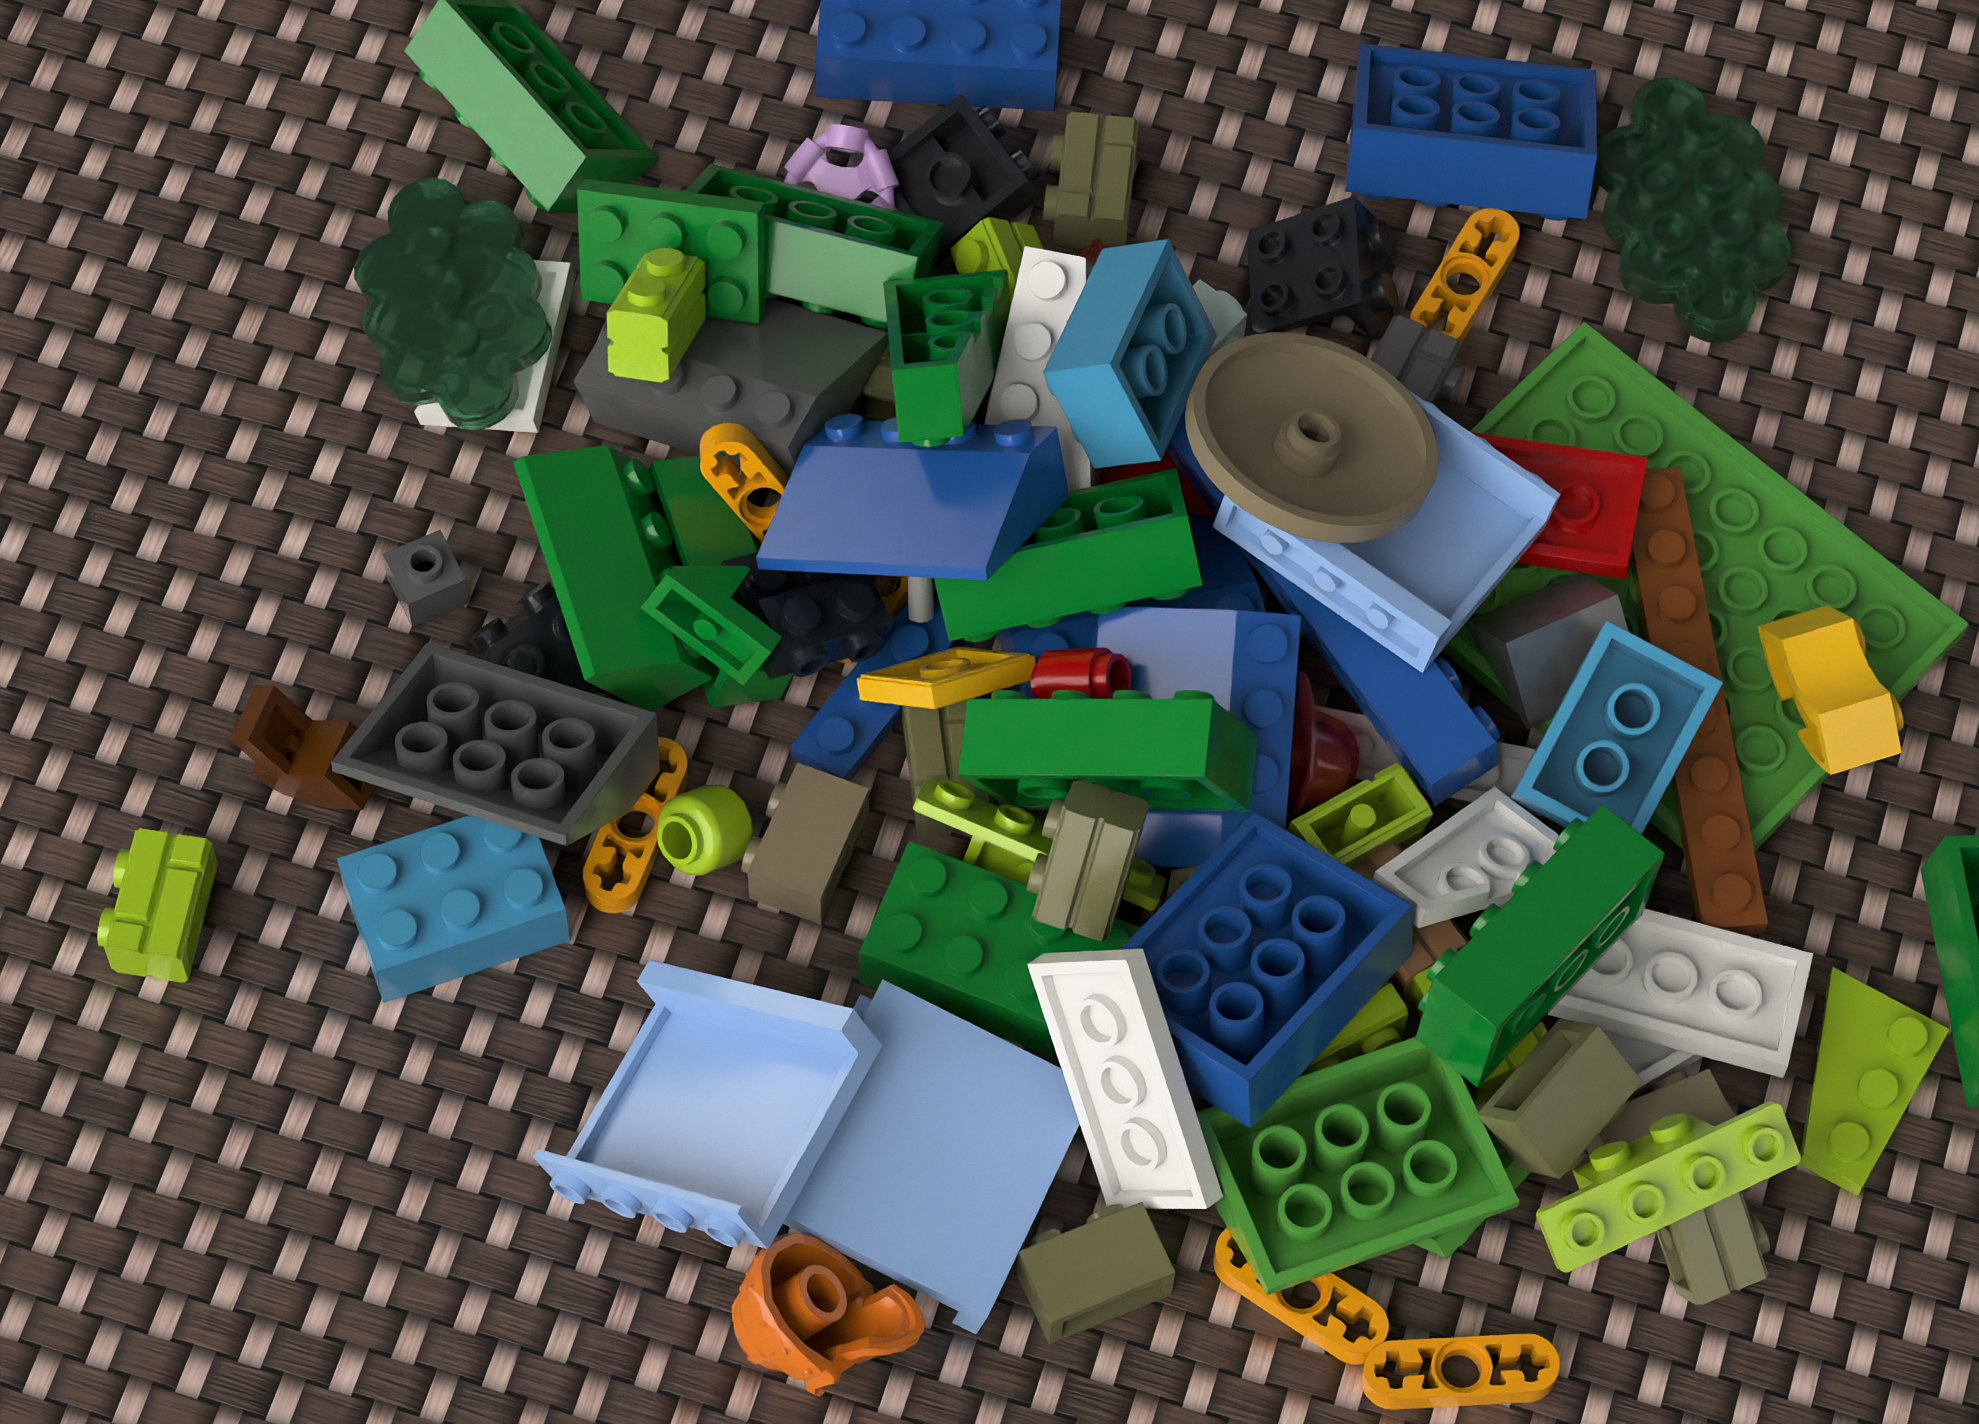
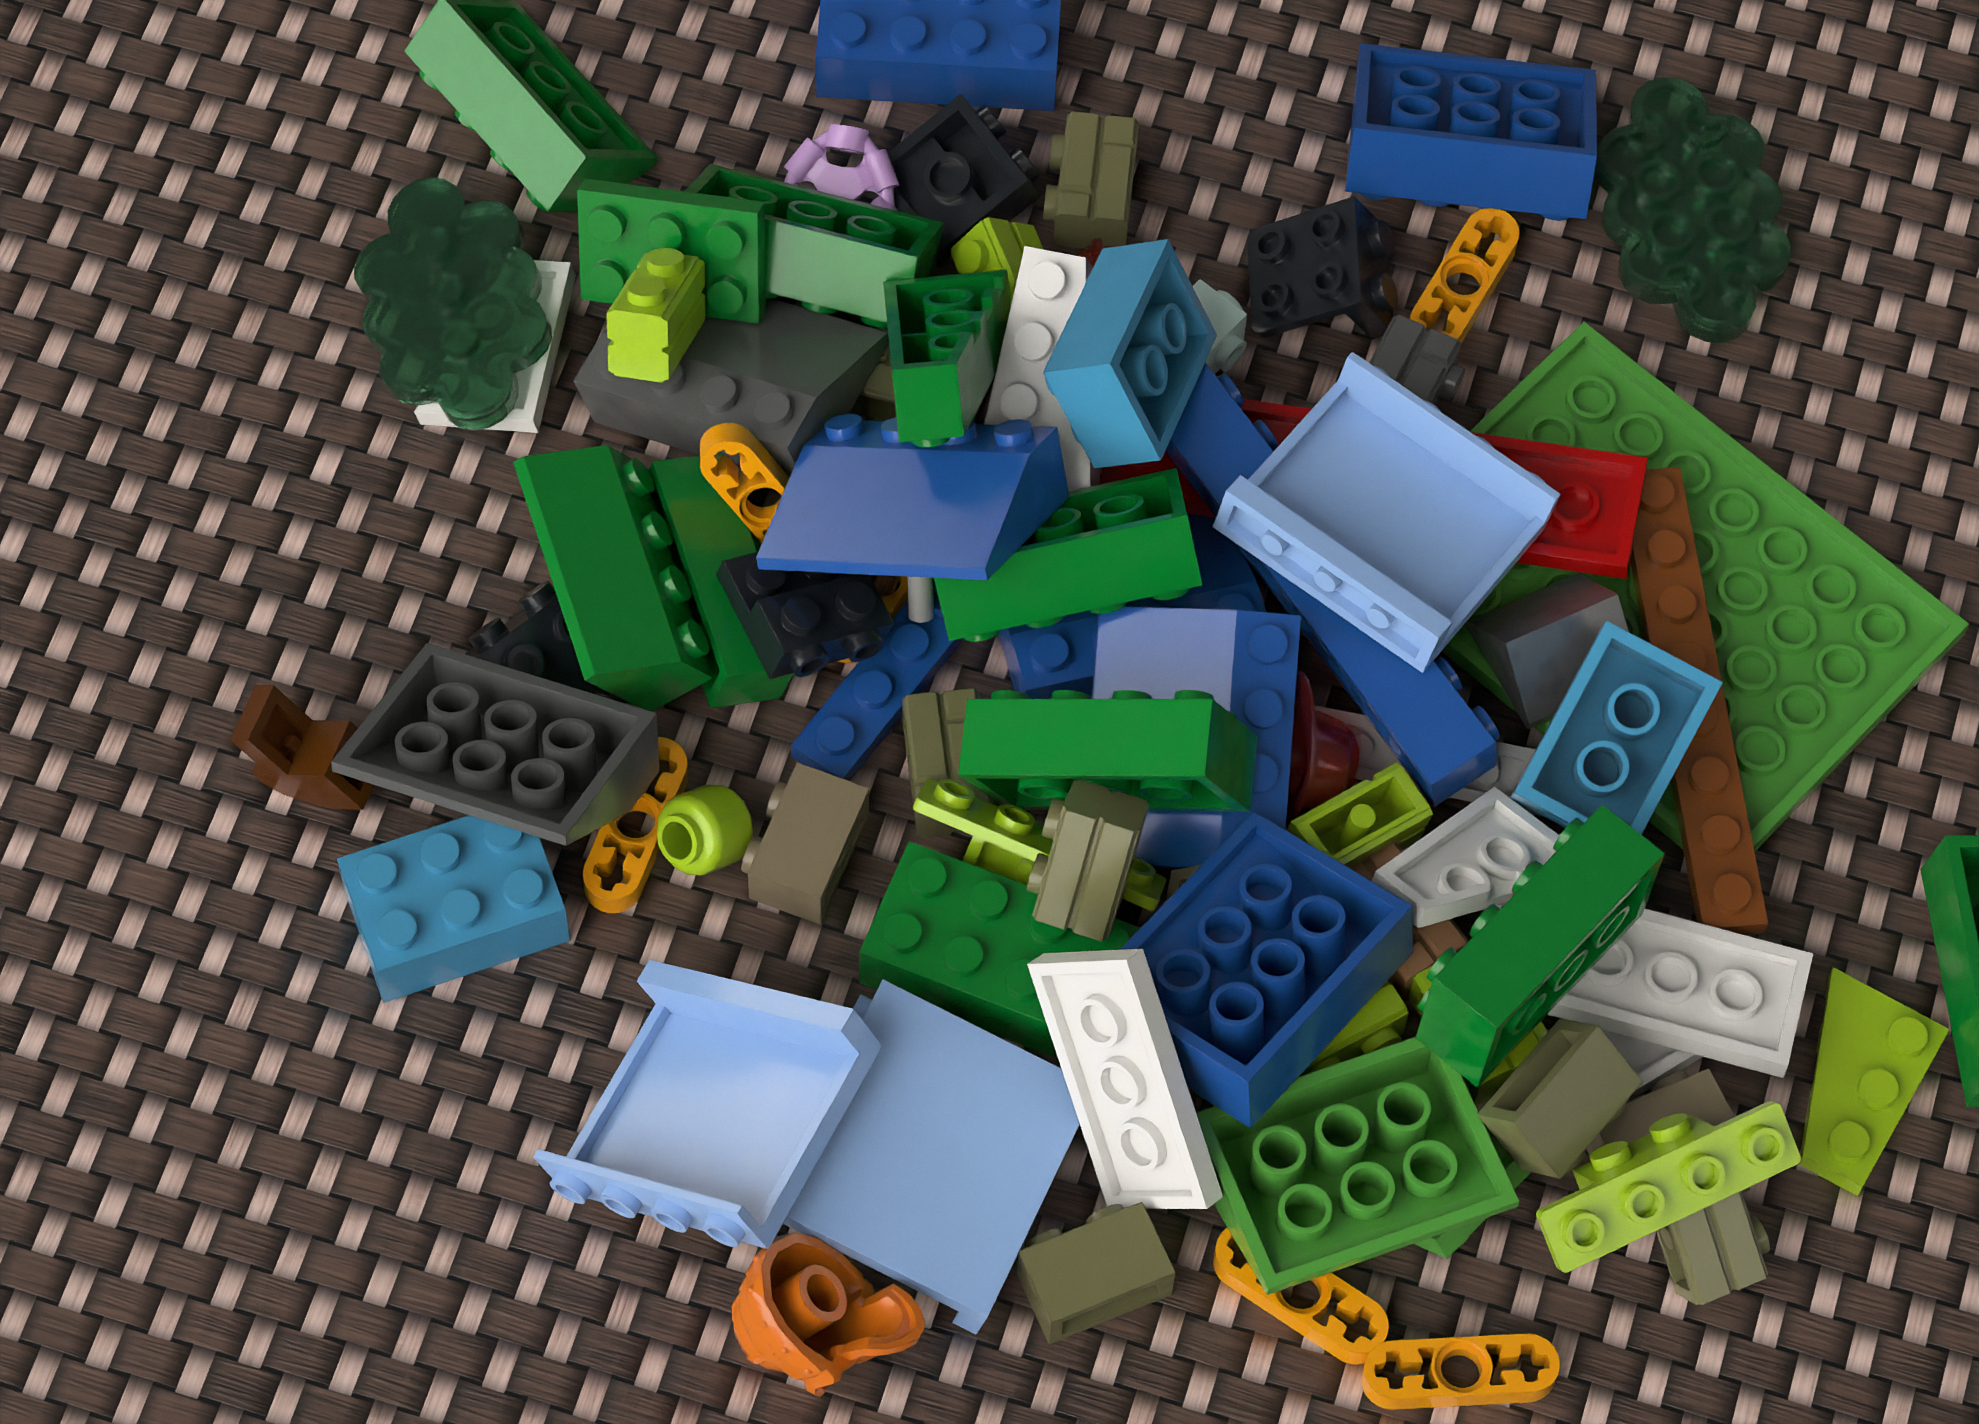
(159, 905): lime brick -> none
(426, 578): dark grey plate -> none
(699, 610): green slope -> none
(946, 677): yellow tile -> none
(1083, 670): red brick -> none
(1311, 437): dark tan dish -> none
(1824, 669): yellow brick -> none

